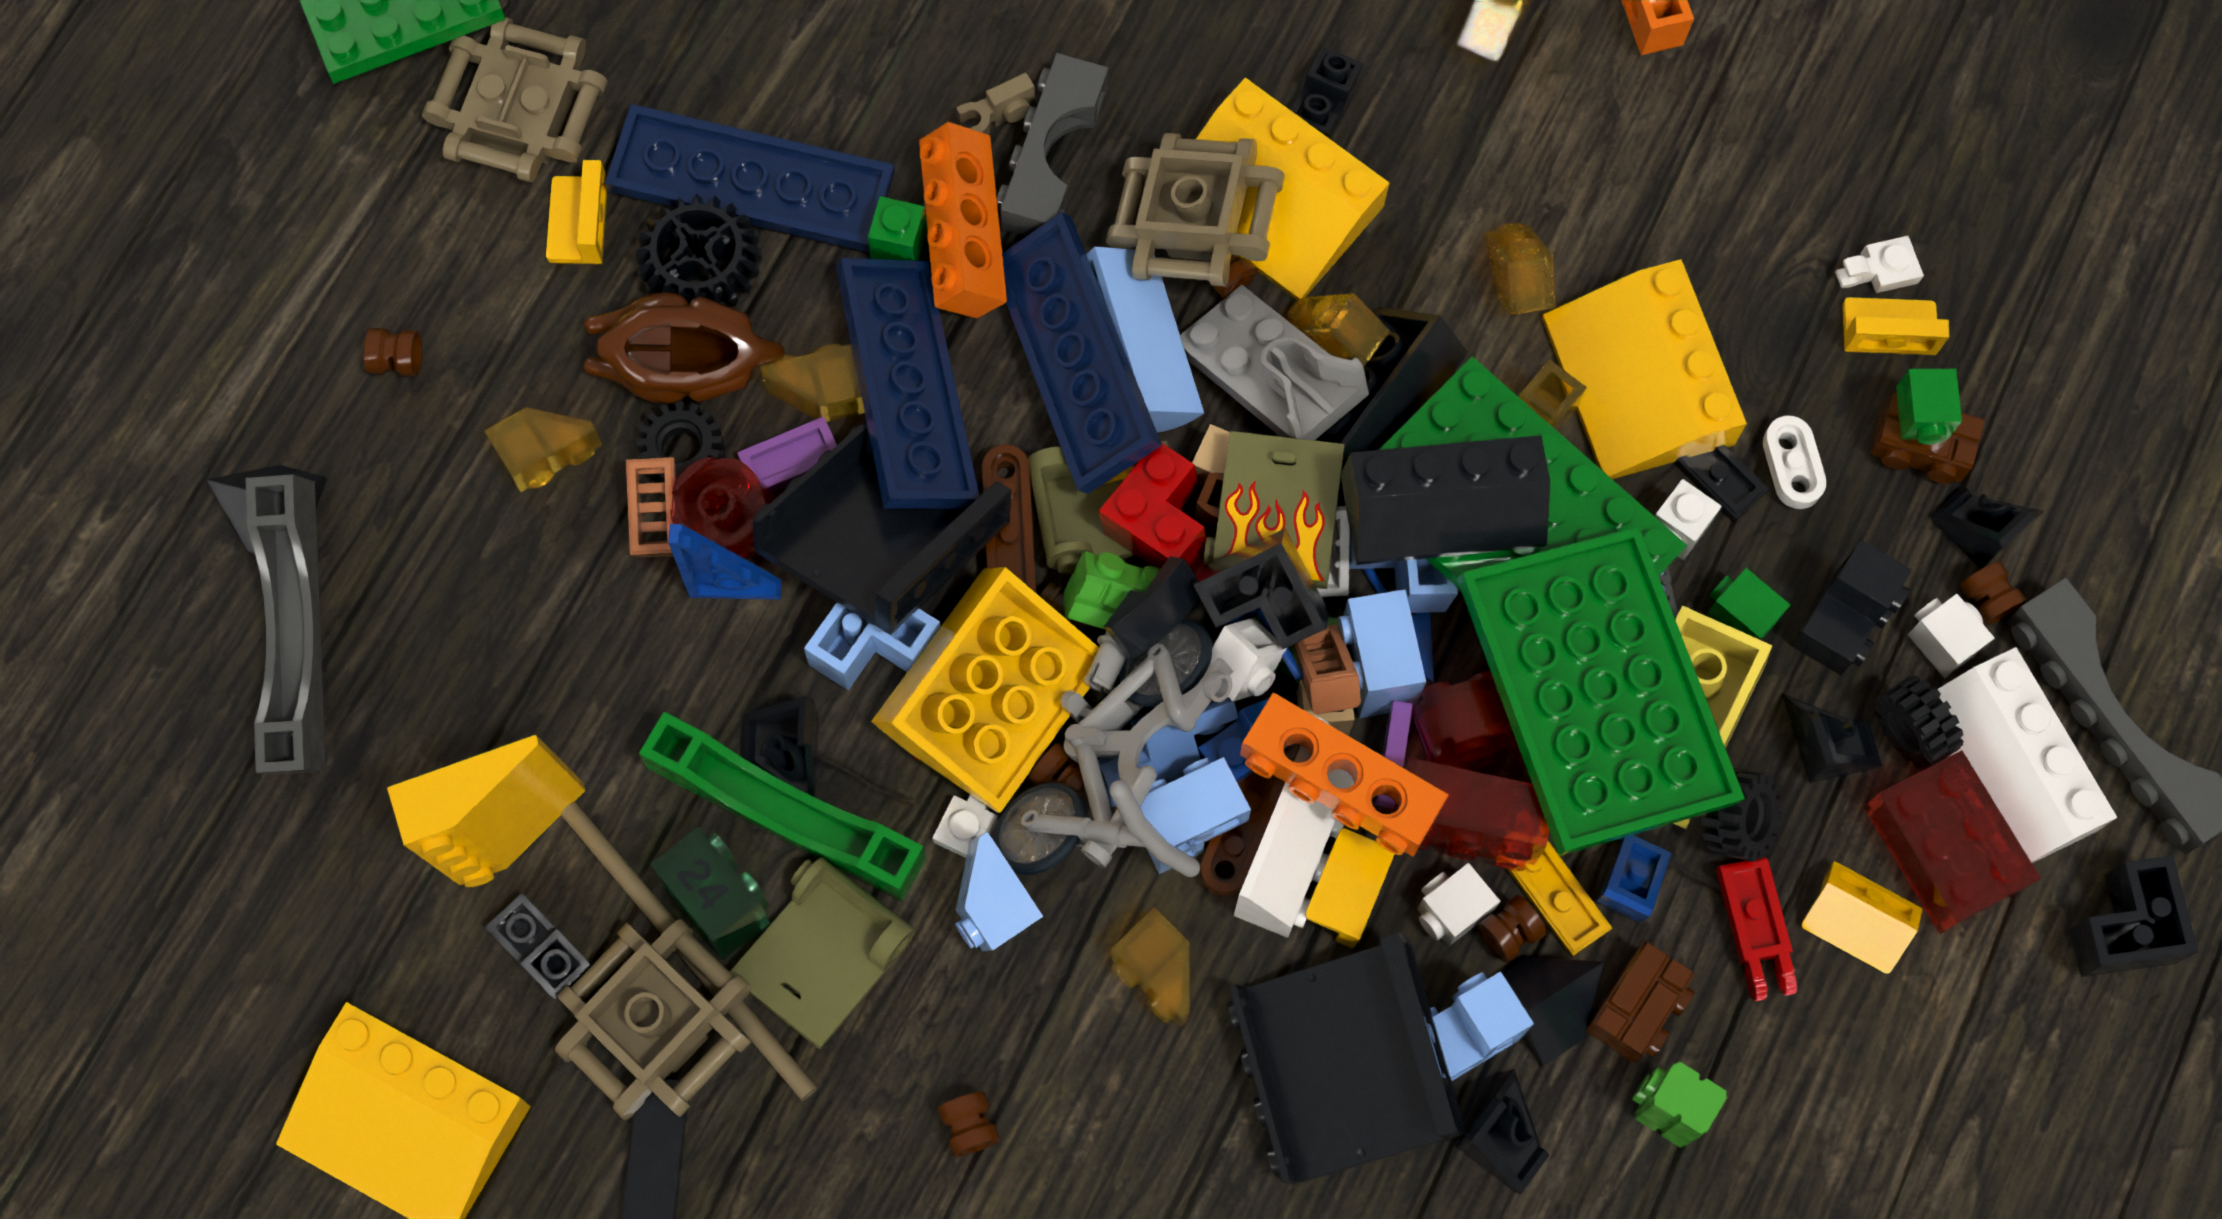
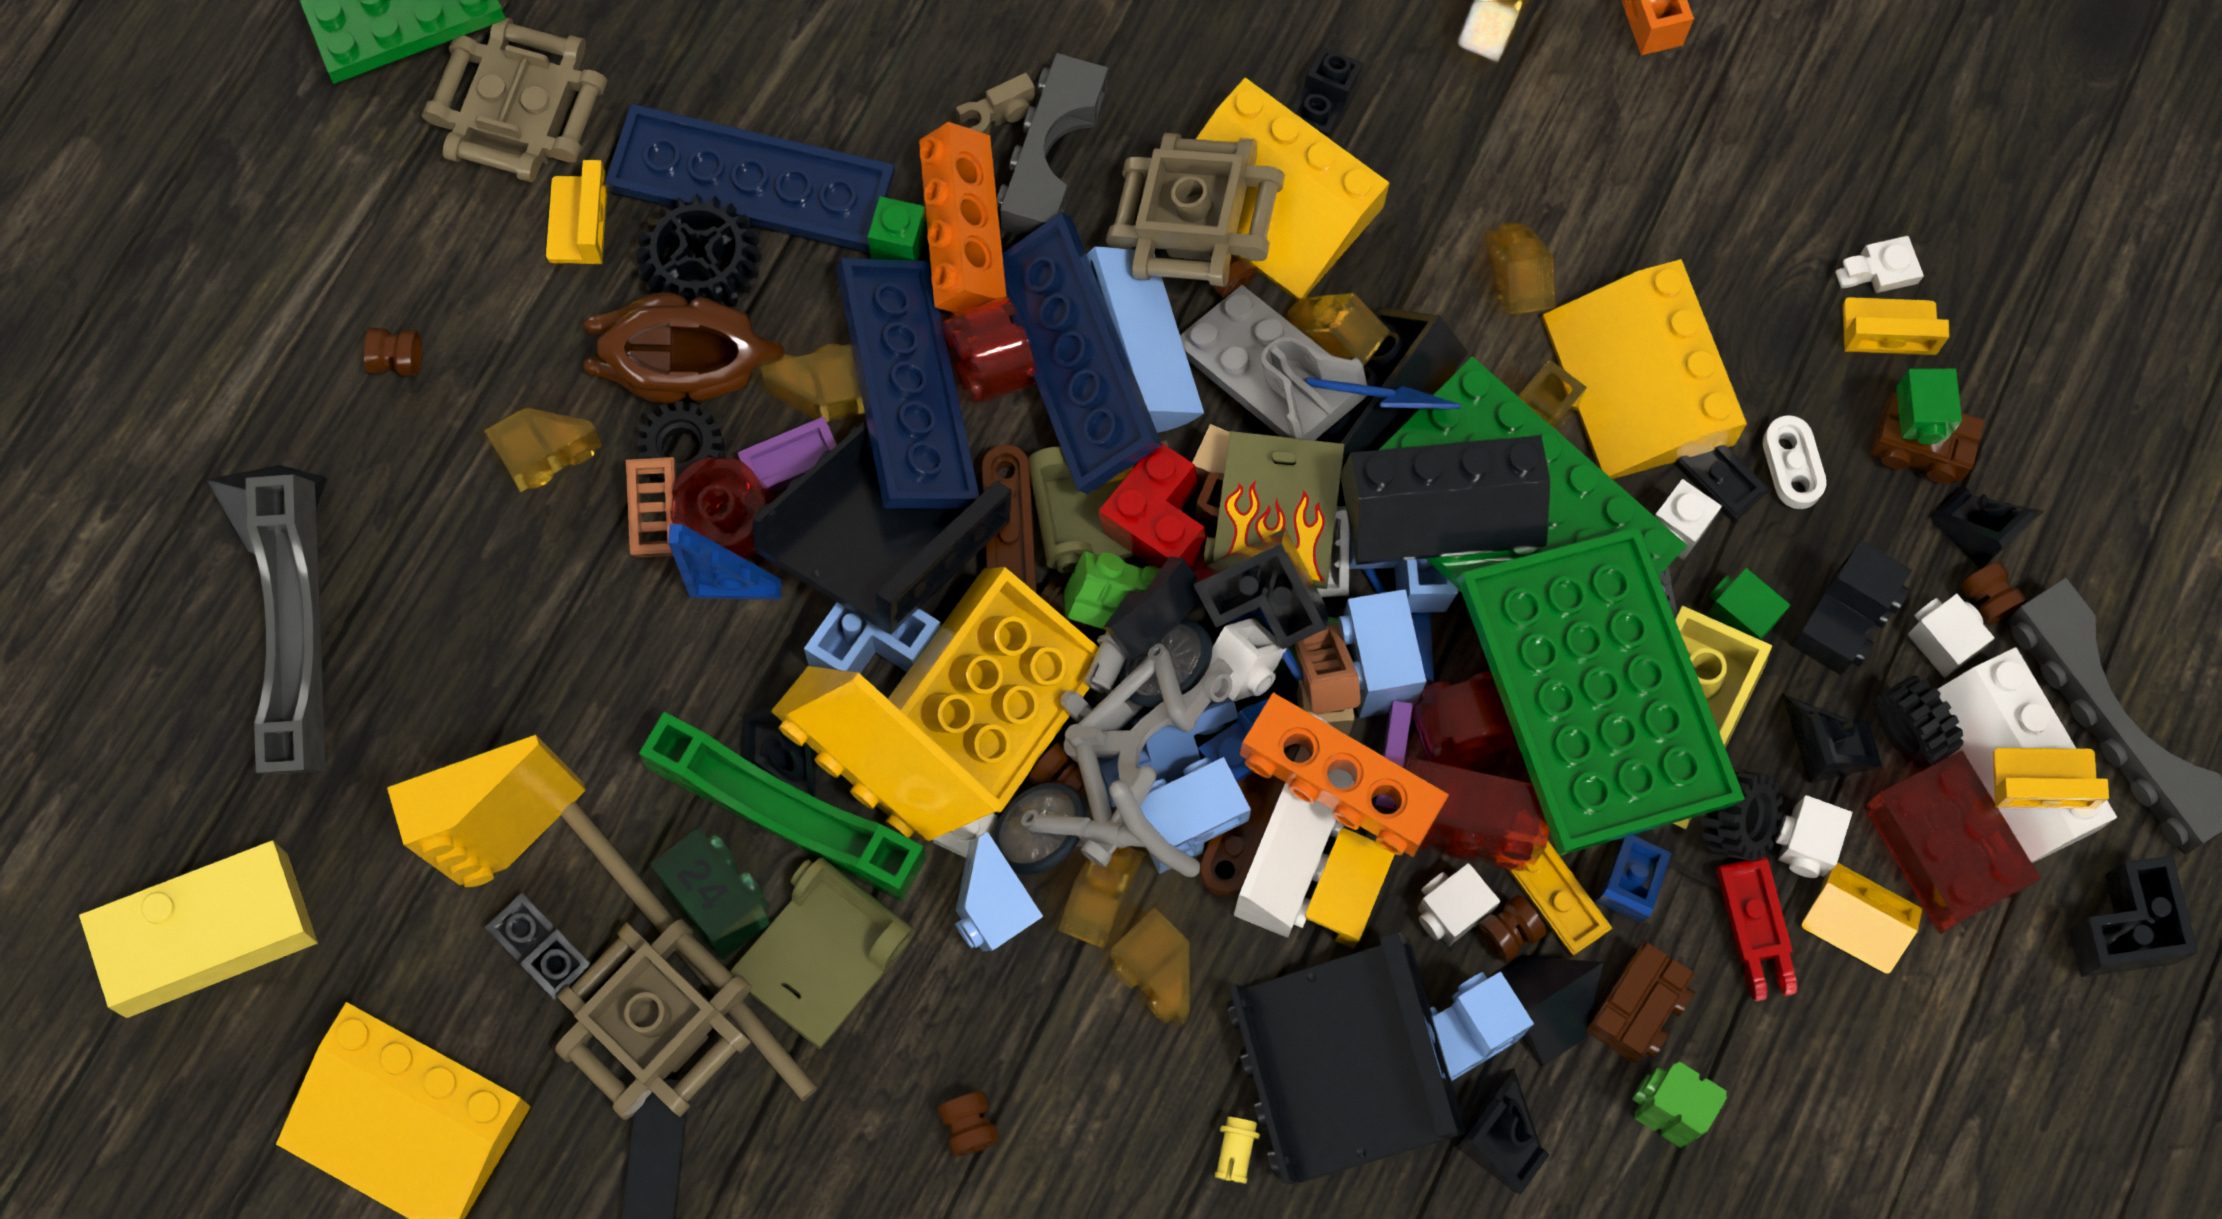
(197, 929): none -> light yellow brick
(881, 754): none -> yellow slope
(991, 350): none -> clear red brick
(1100, 897): none -> clear yellow slope
(1236, 1149): none -> light yellow pin
(1401, 398): none -> blue piece
(1812, 837): none -> white brick
(2047, 778): none -> yellow panel

